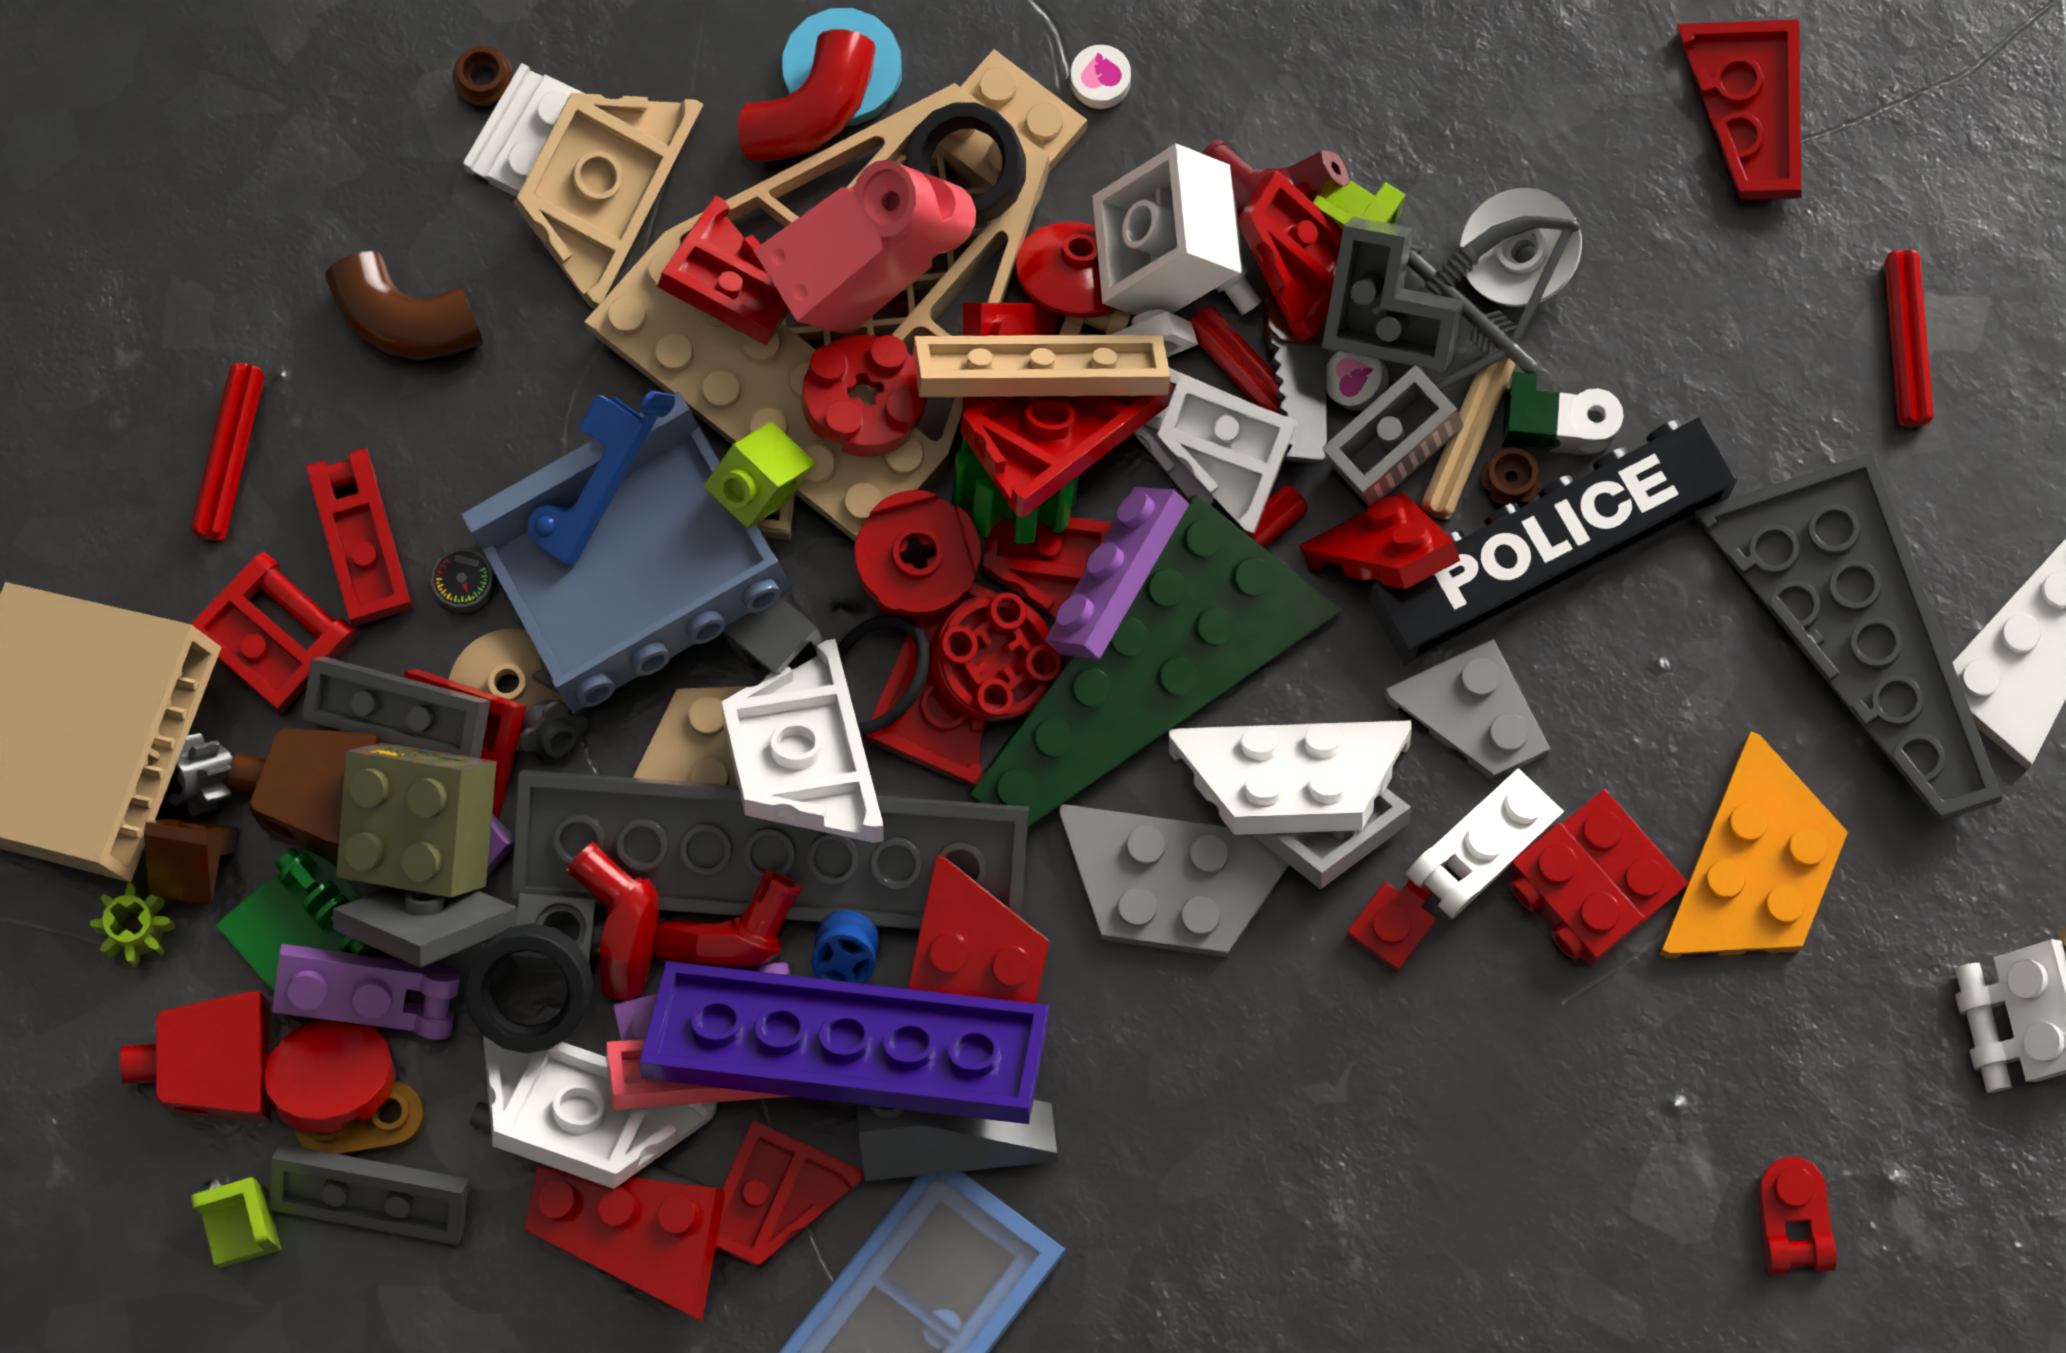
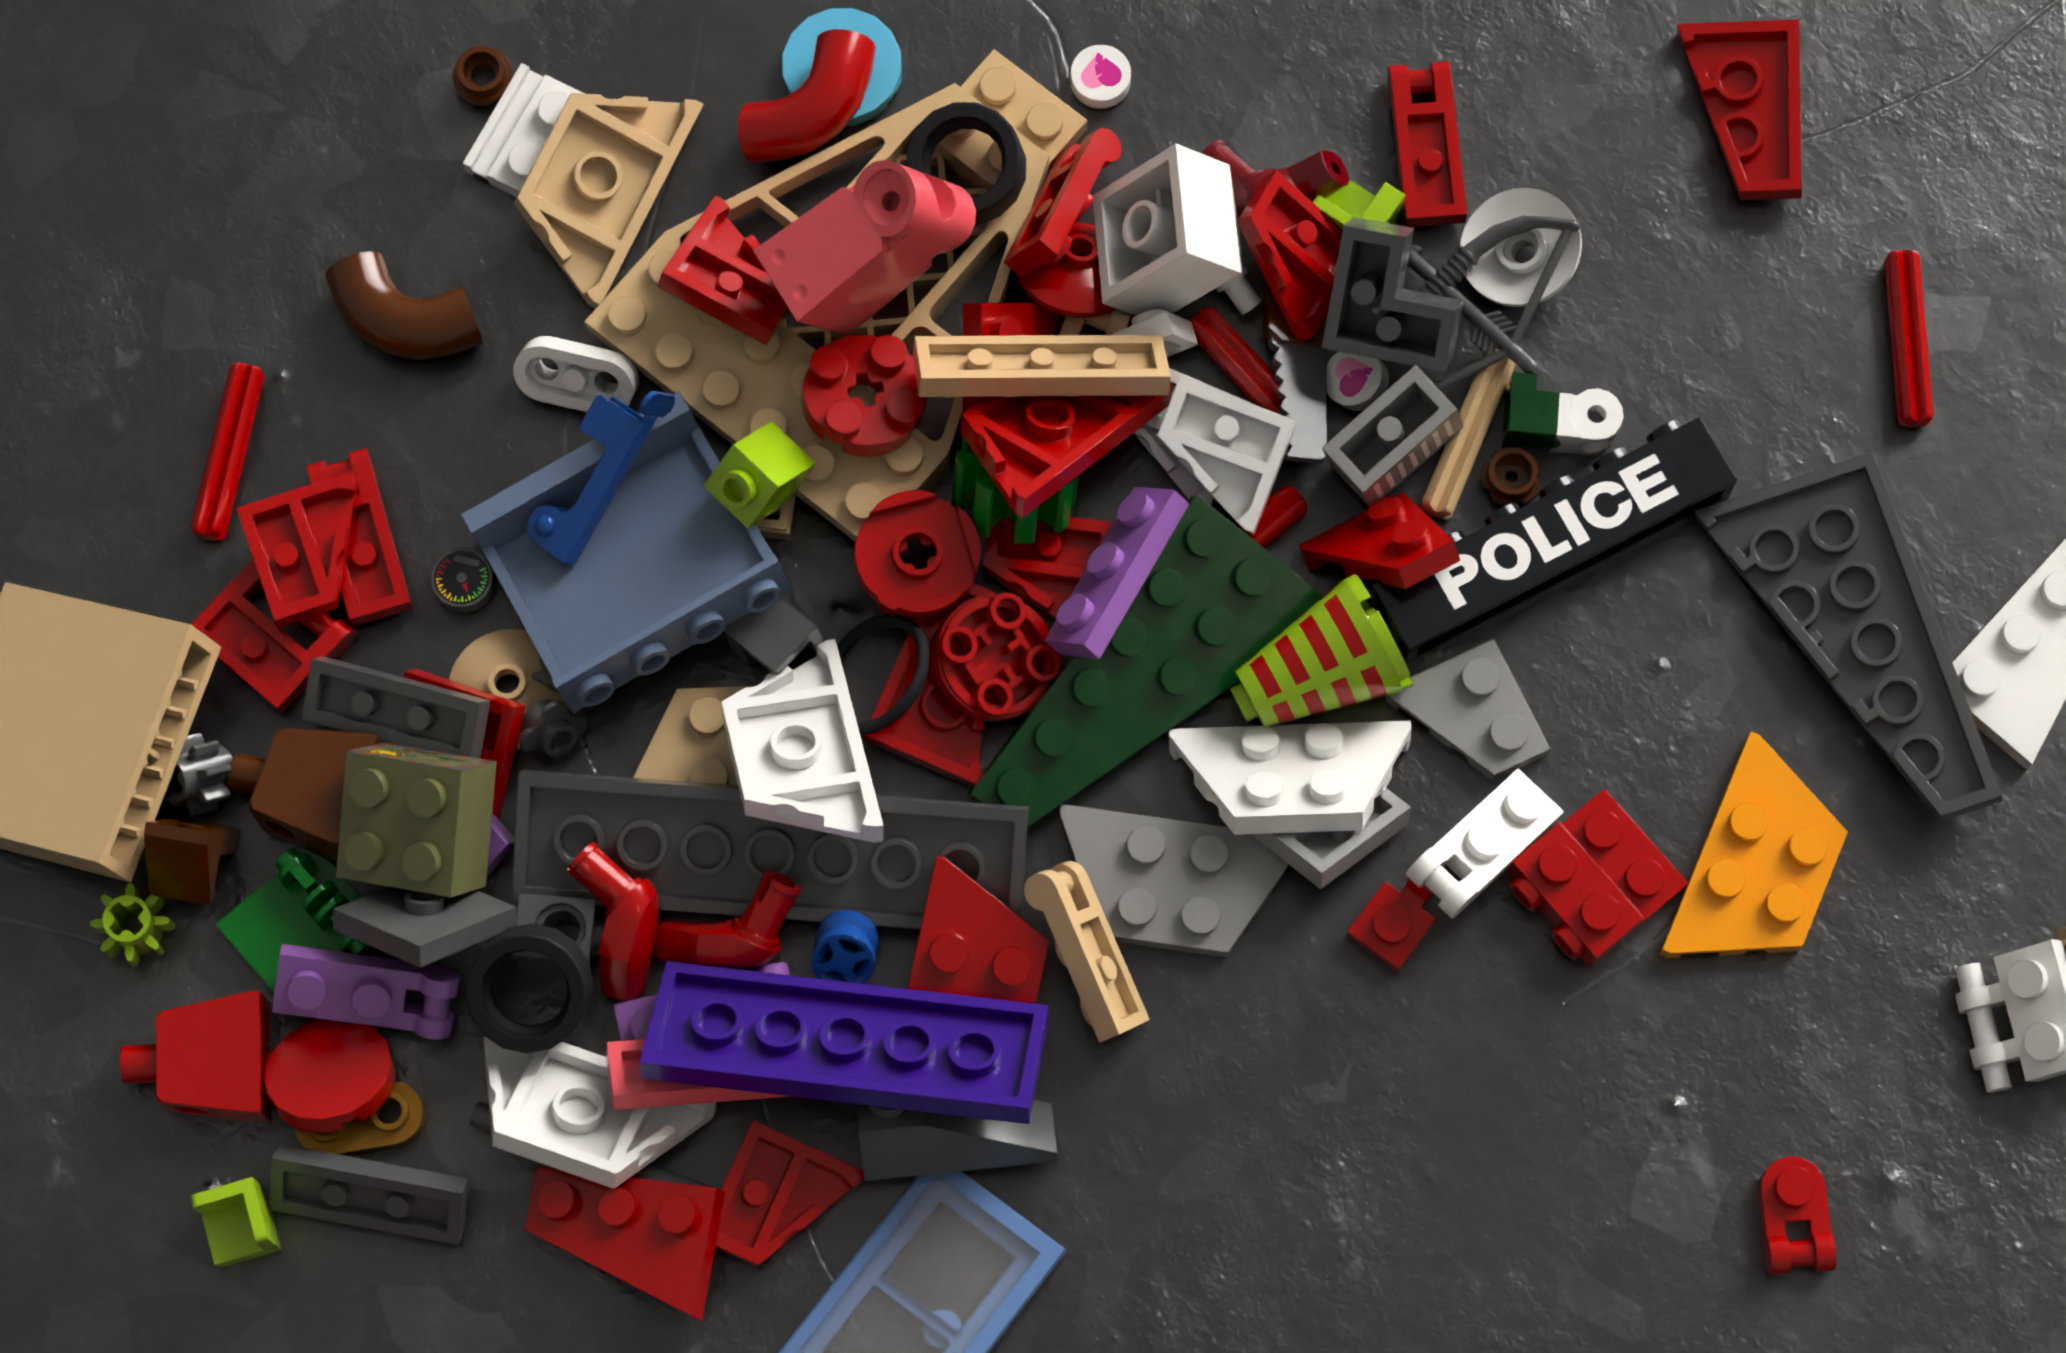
(301, 546): none -> red wing
(578, 373): none -> white plate
(1062, 202): none -> red plate
(1087, 948): none -> tan plate
(1323, 661): none -> lime cone
(1427, 145): none -> red plate

